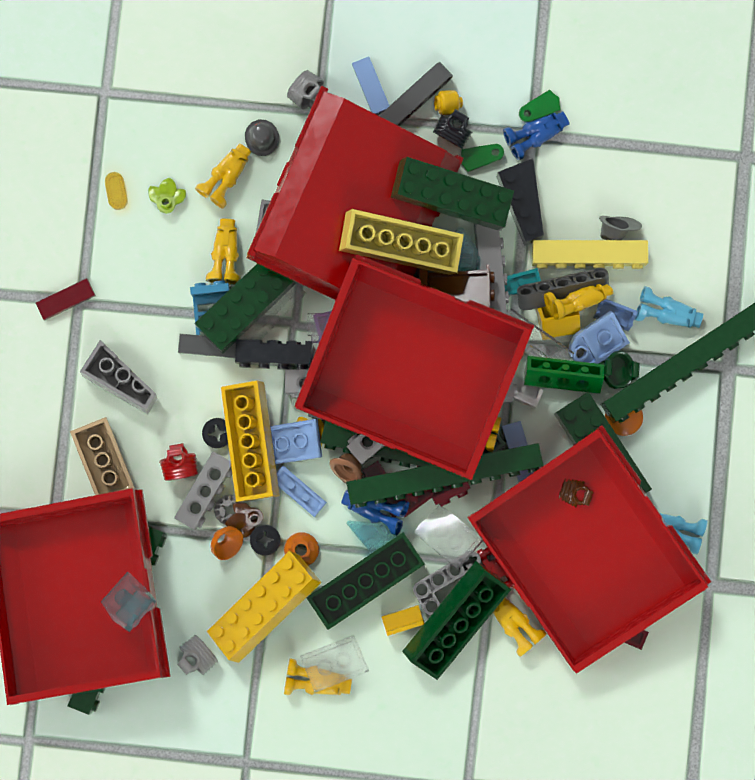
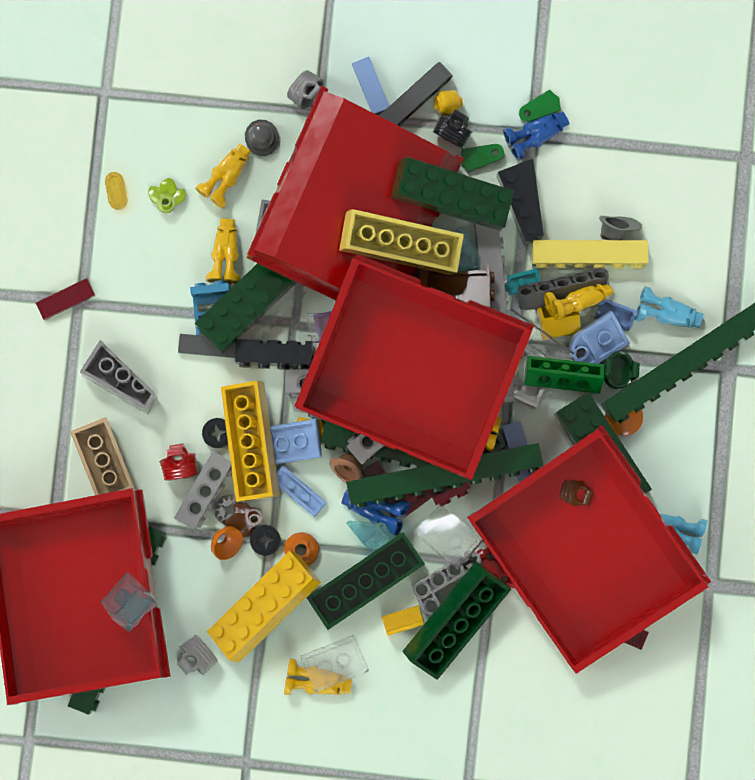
(511, 619): yellow piece -> none

